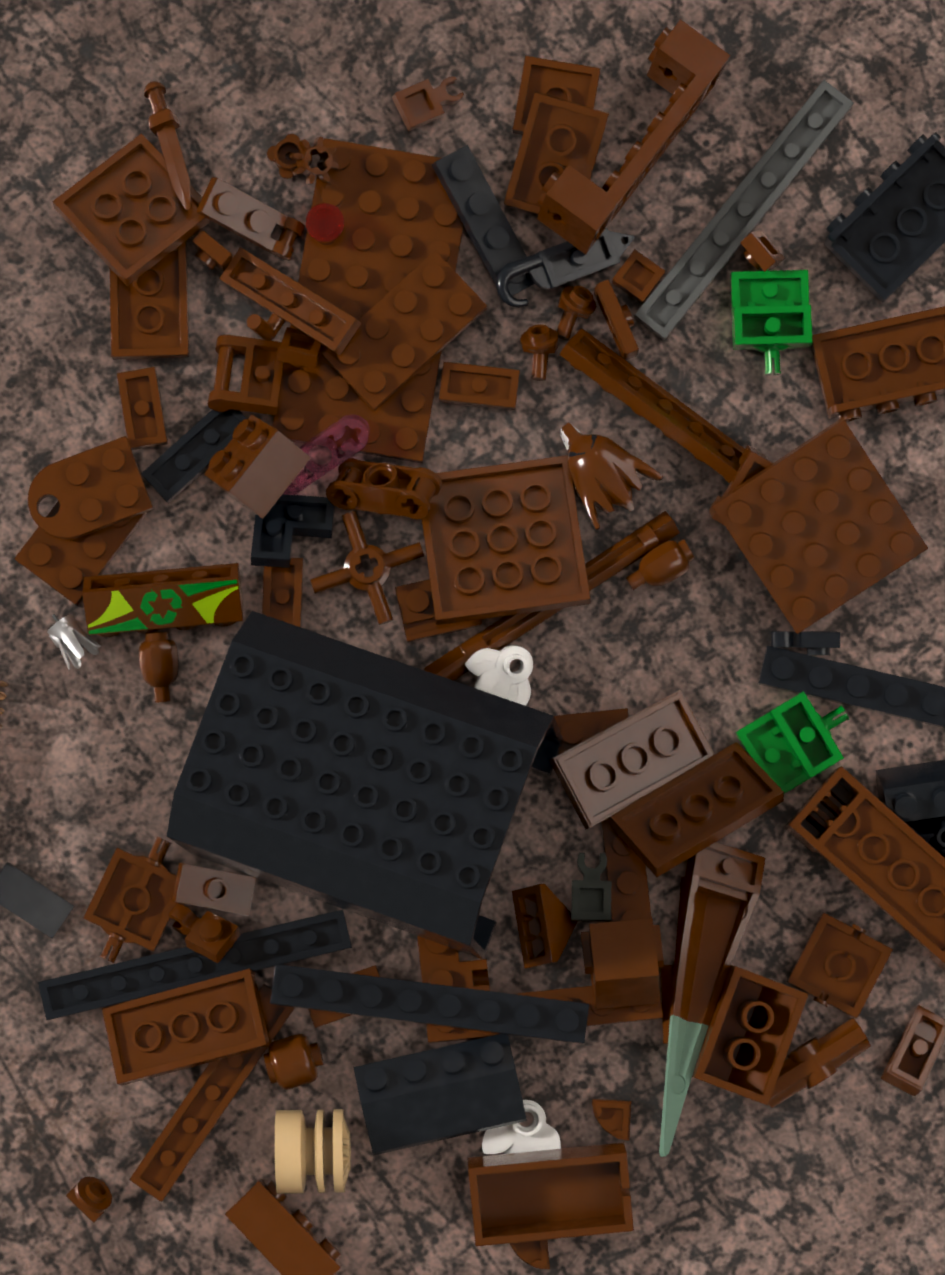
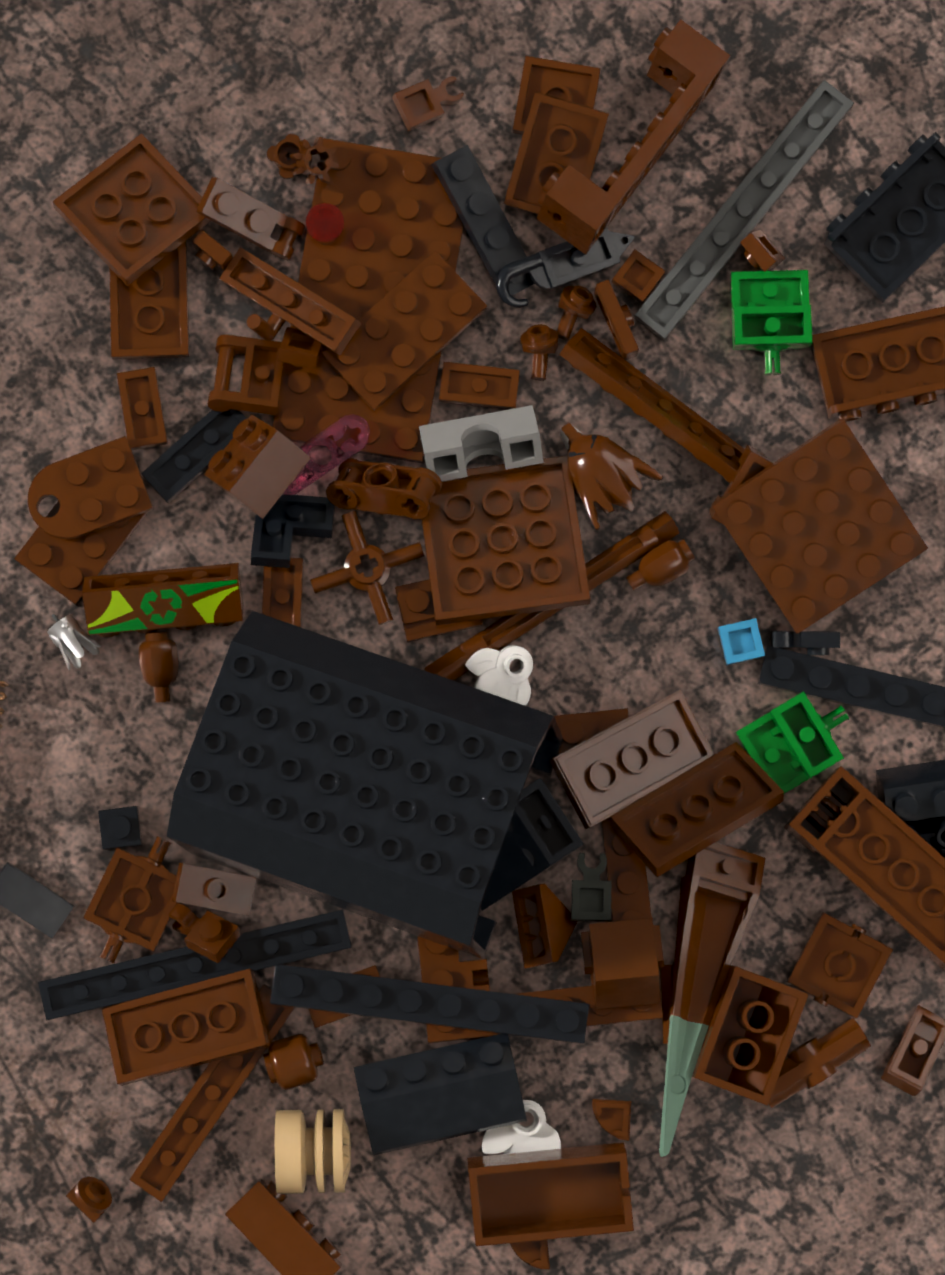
(120, 827): none -> black plate
(164, 125): reddish brown sword -> none
(504, 433): none -> light grey arch
(534, 842): none -> black slope
(741, 641): none -> dark azure plate

